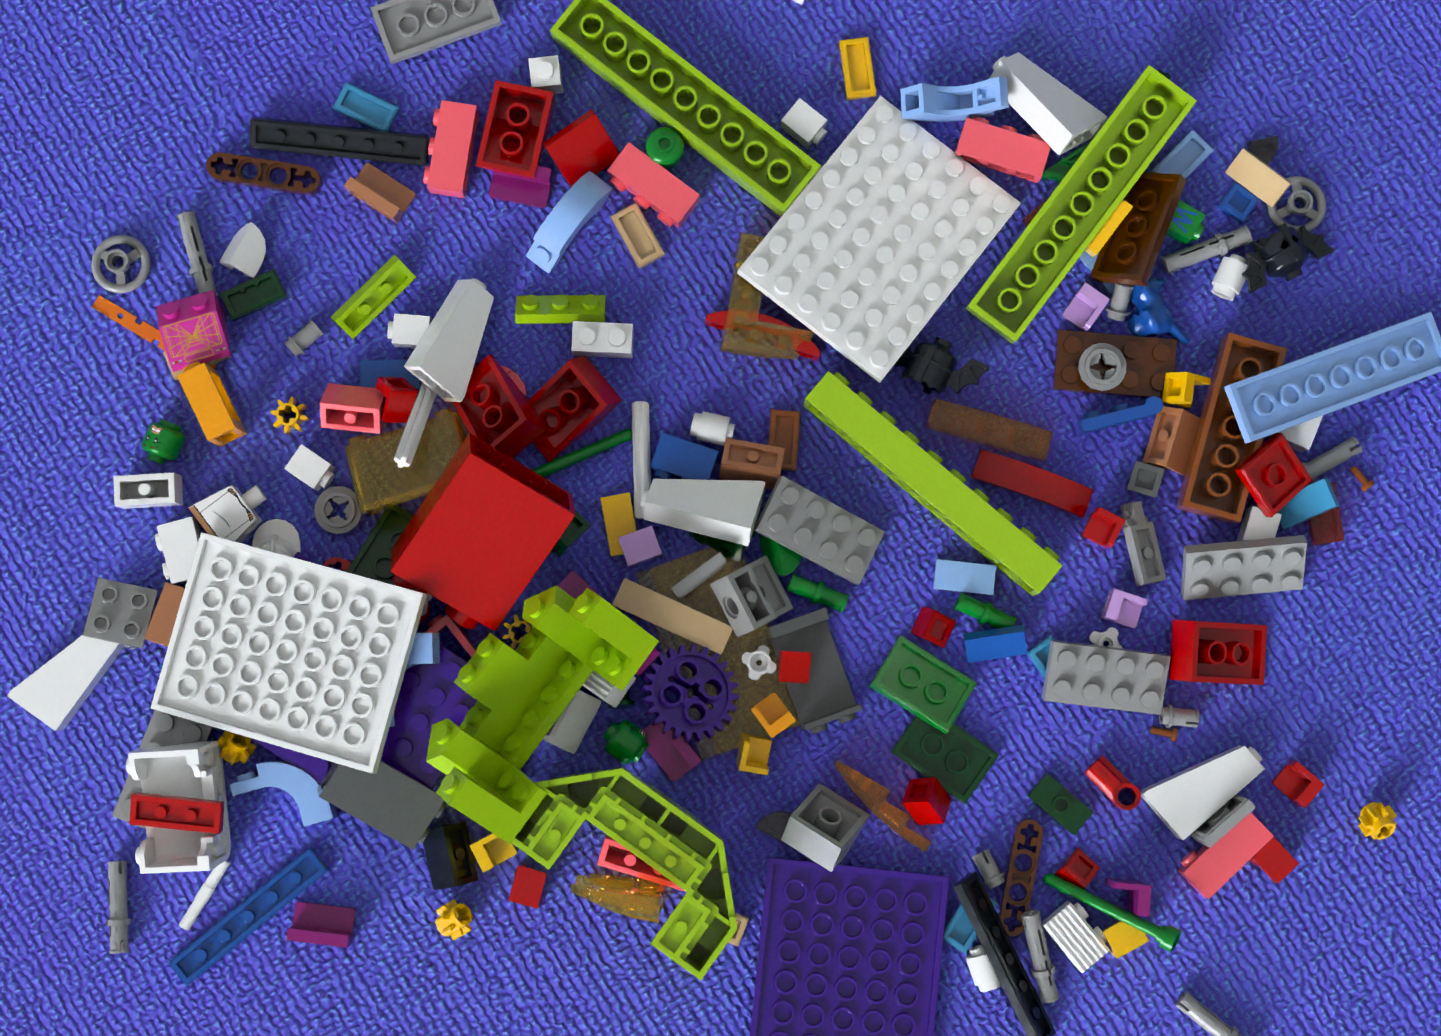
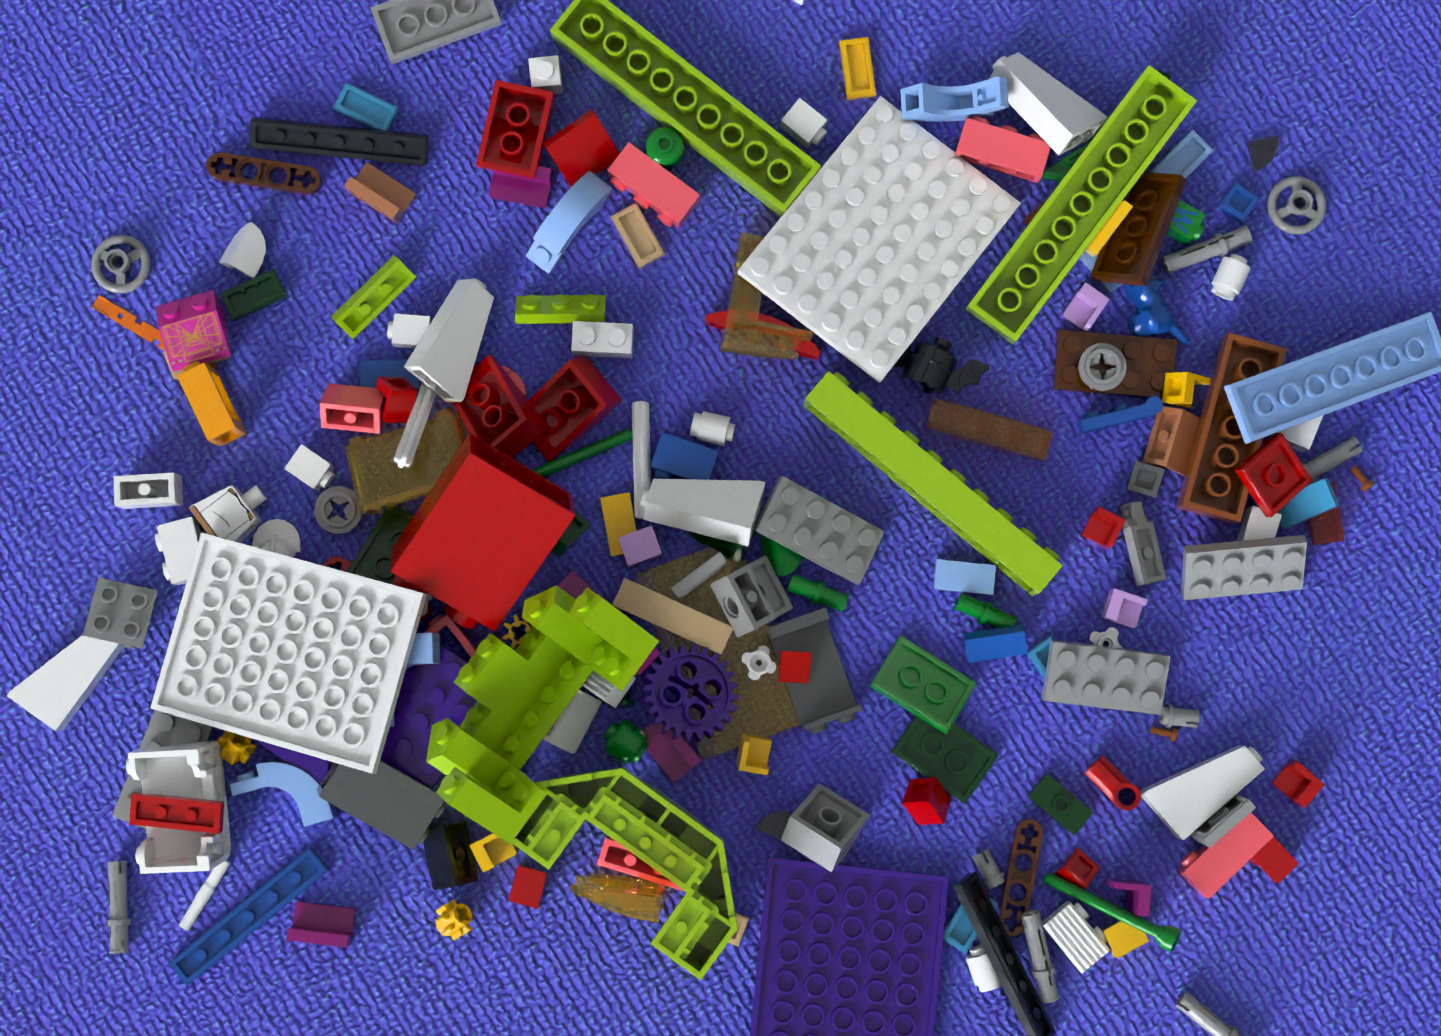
(163, 441): green head -> none
(165, 615): nougat panel -> none
(200, 268): light grey pin -> none
(293, 422): yellow gear -> none
(303, 338): light grey pin -> none
(451, 149): coral brick -> none
(751, 462): nougat panel -> none
(773, 715): light orange panel -> none
(785, 434): dark orange tile -> none
(874, 797): clear orange slope -> none
(933, 626): red slope -> none
(1032, 482): red slope -> none
(1119, 302): light grey pin -> none
(1218, 652): red slope -> none
(1258, 177): tan tile -> none
(1282, 255): black helmet -> none
(1377, 820): yellow gear -> none

